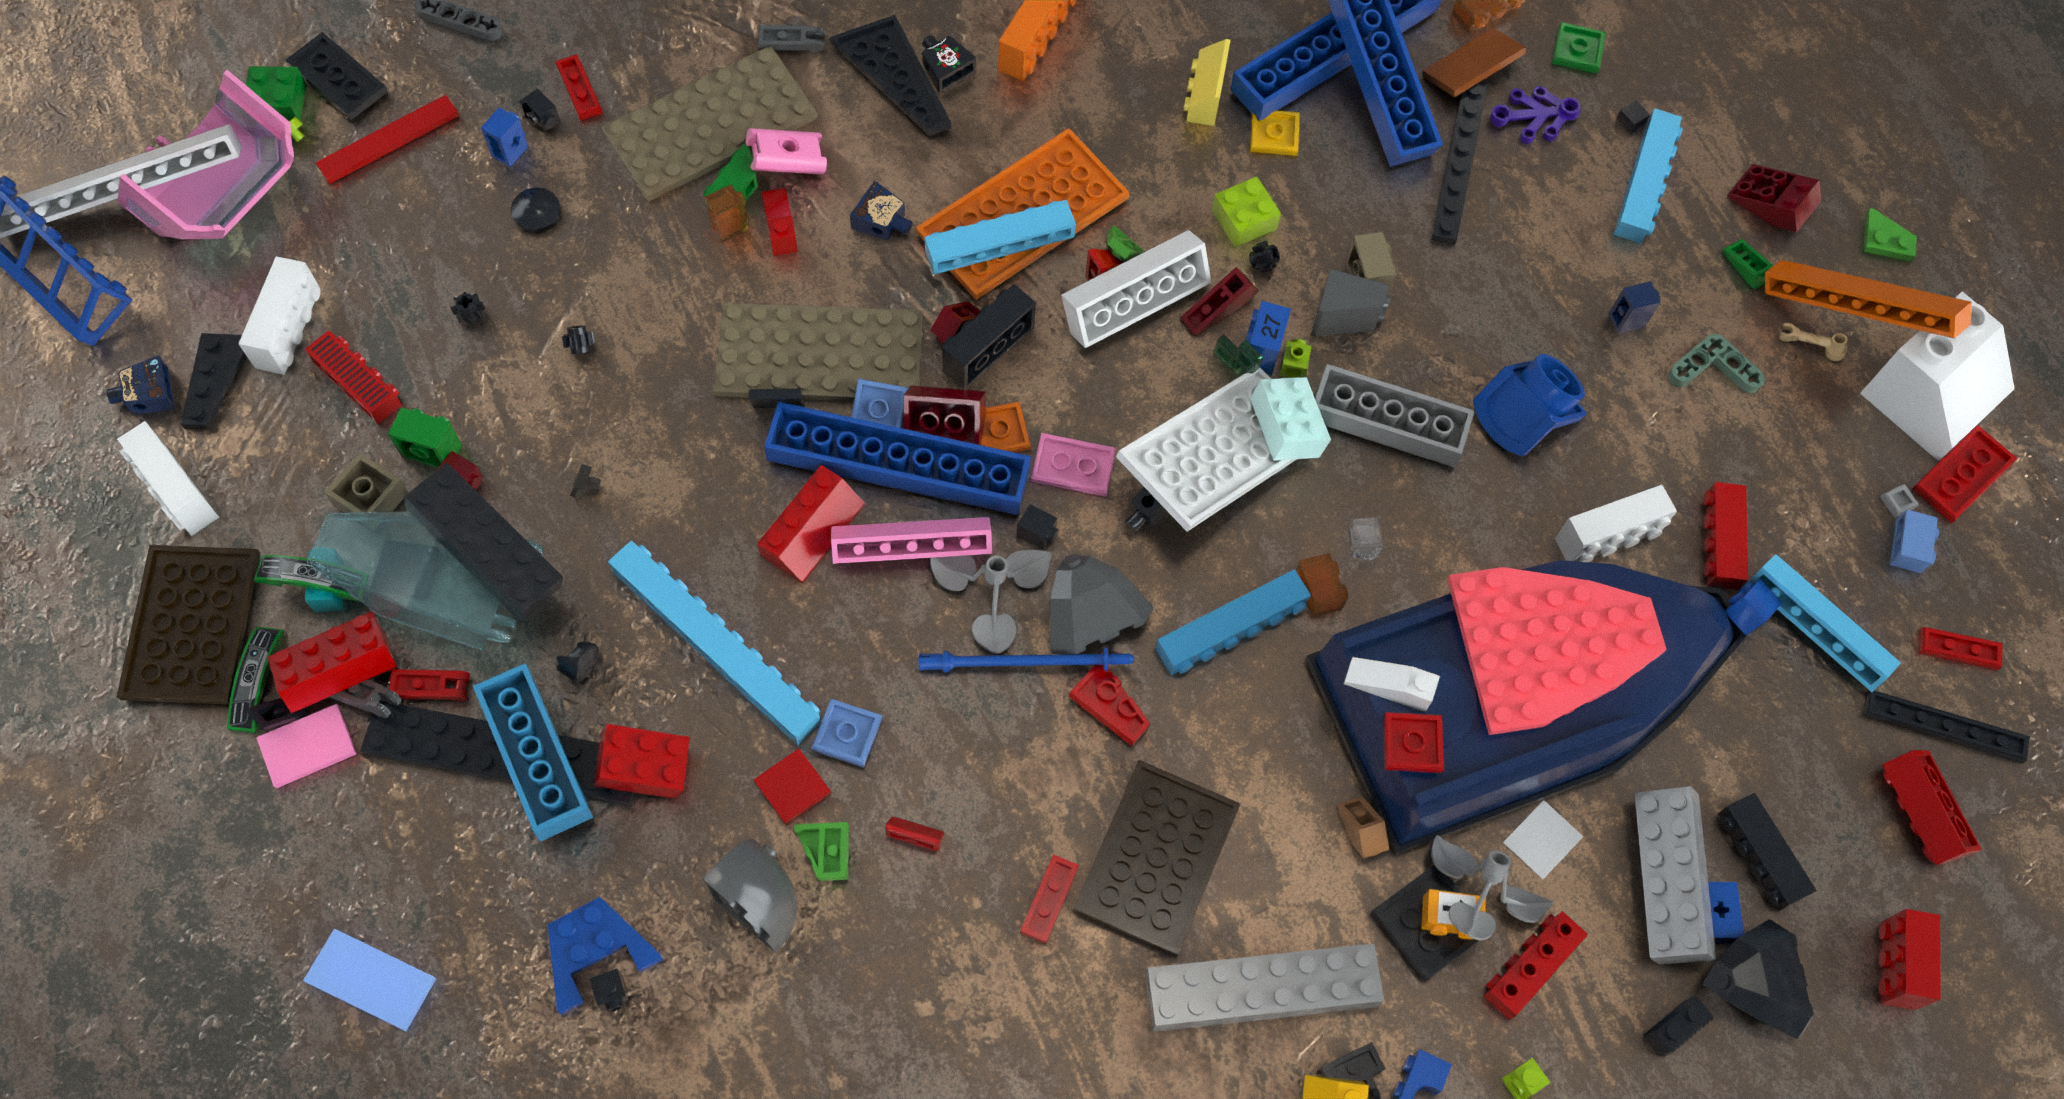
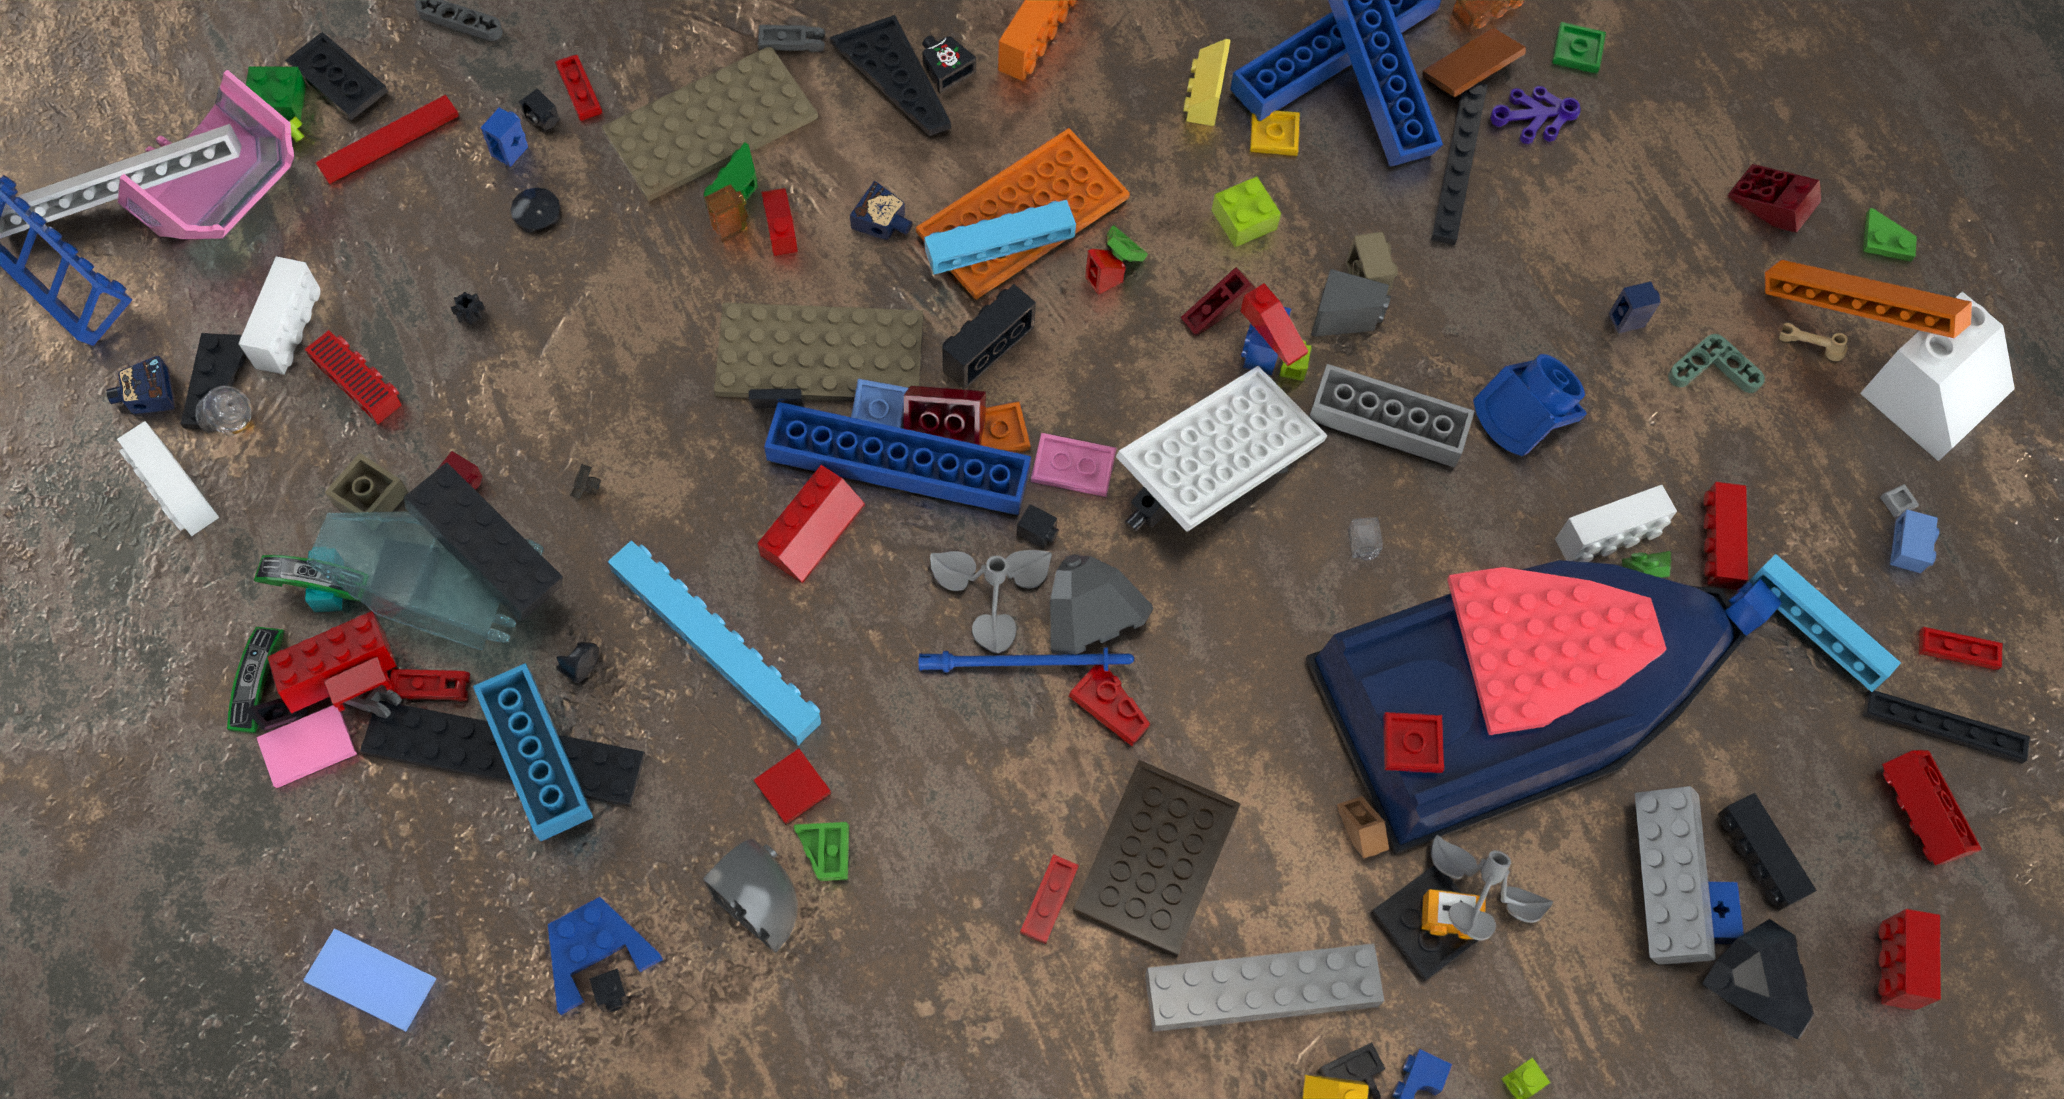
(189, 624): dark brown plate -> none
(215, 413): none -> clear helmet
(356, 682): none -> red hinge
(423, 437): green brick -> none
(578, 339): black gear -> none
(641, 761): red brick -> none
(786, 151): bright pink piece -> none
(847, 733): medium blue plate -> none
(911, 540): bright pink brick -> none
(914, 833): red slope -> none
(952, 319): dark red slope -> none
(1136, 288): white brick -> none
(1233, 622): dark azure brick -> none
(1236, 357): clear green tile -> none
(1264, 256): black gear -> none
(1273, 324): none -> red slope
(1290, 418): light aqua brick -> none
(1322, 581): clear orange brick -> none
(1393, 682): white slope -> none
(1535, 965): red brick -> none
(1543, 839): white sticker -> none
(1633, 116): black piece -> none
(1648, 176): medium azure brick -> none
(1654, 564): none -> bright green wing
(1678, 1026): black brick -> none
(1753, 276): green slope -> none
(1964, 473): red tile -> none

